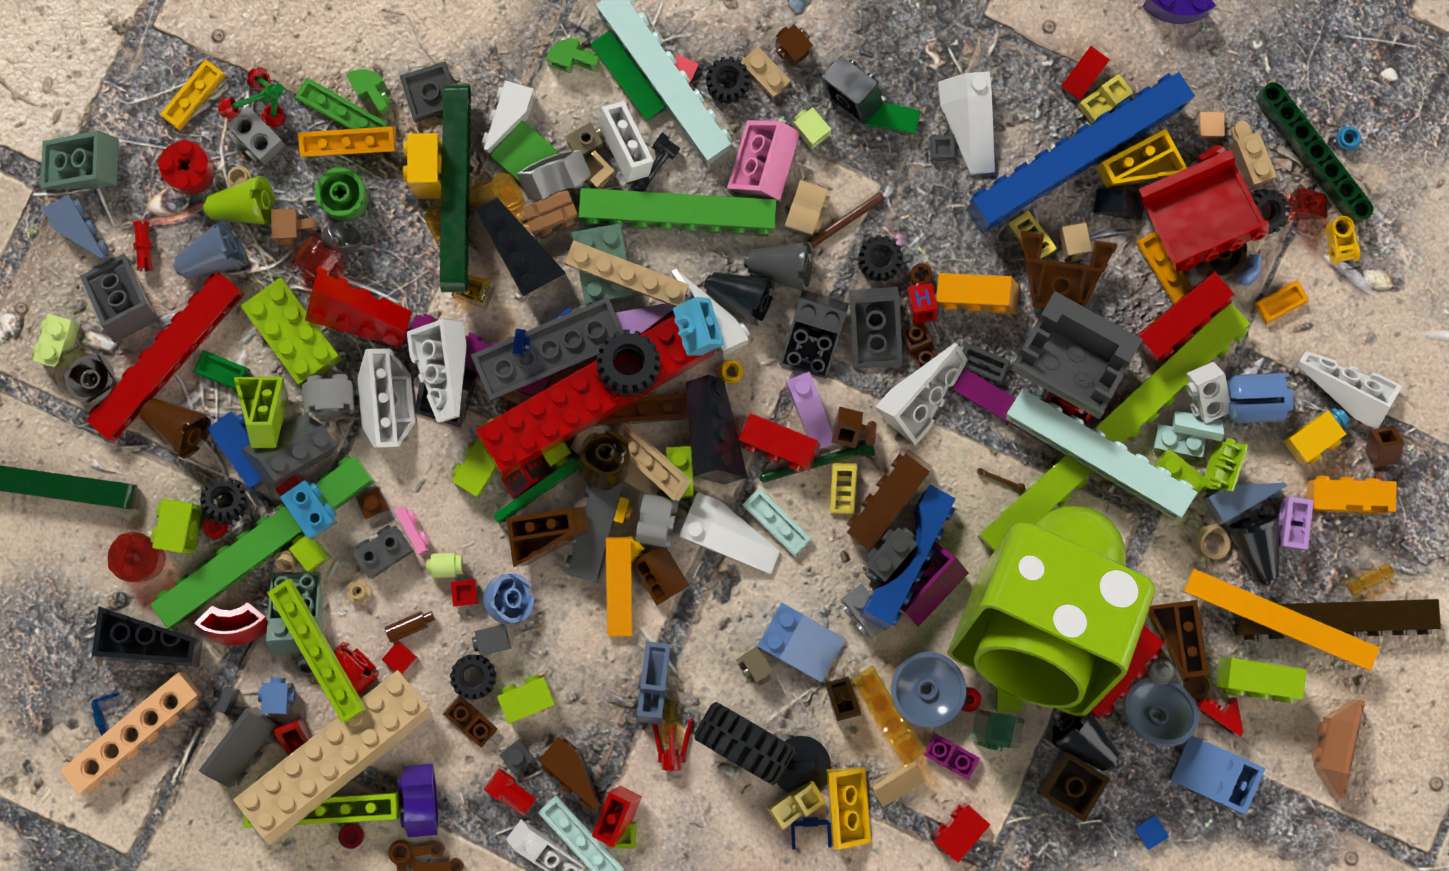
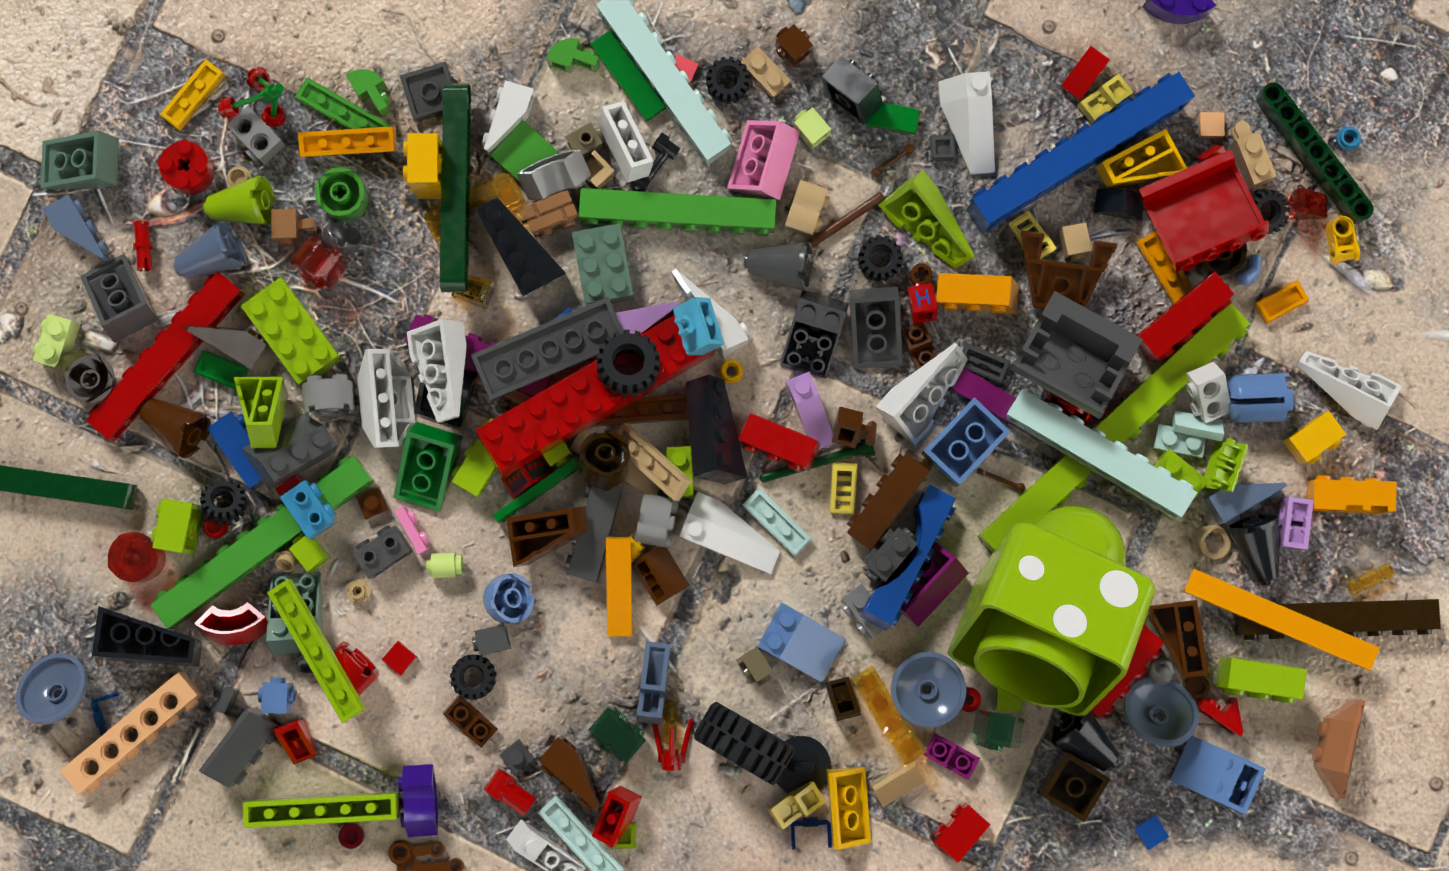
(51, 688): none -> sand blue dish
(234, 342): none -> dark brown slope
(332, 758): tan brick -> none
(356, 311): red wedge -> none
(408, 625): reddish brown cylinder -> none
(427, 466): none -> green slope
(464, 593): red plate -> none
(521, 343): clear blue plate -> none
(526, 699): lime brick -> none
(622, 737): none -> clear green brick
(623, 511): yellow plate -> none
(626, 274): tan plate -> none
(741, 294): black cone -> none
(907, 150): none -> reddish brown hinge
(924, 213): none -> lime wedge
(965, 442): none -> medium blue brick
(1341, 417): dark azure plate -> none
(1384, 446): reddish brown brick -> none

